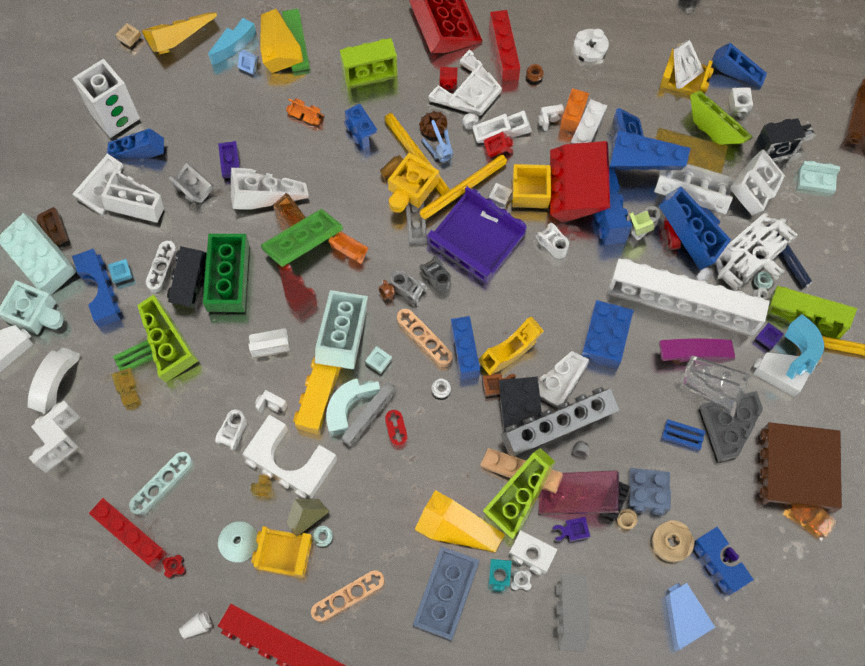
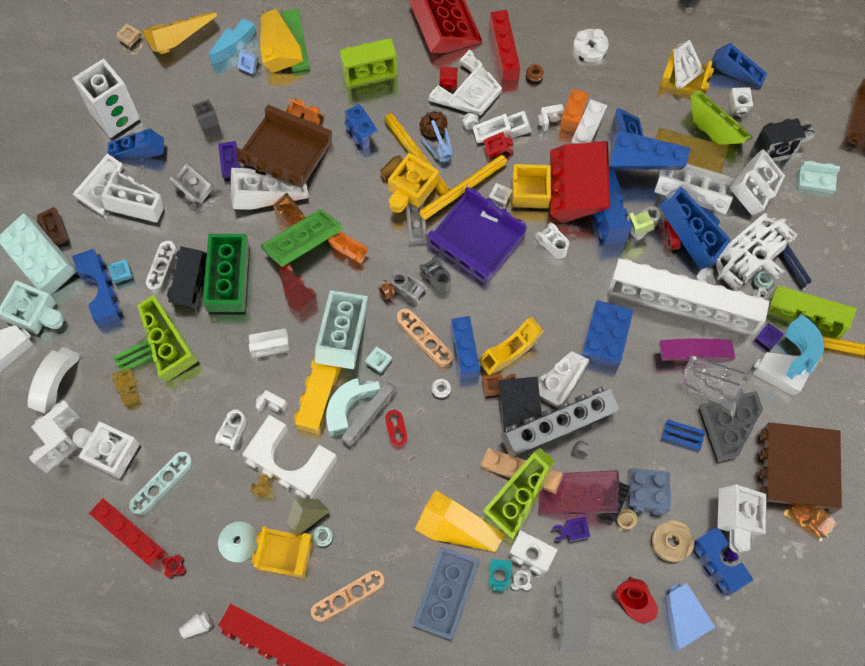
(106, 448): none -> white brick
(206, 114): none -> dark grey slope
(285, 146): none -> reddish brown panel
(637, 600): none -> red piece
(741, 514): none -> white brick

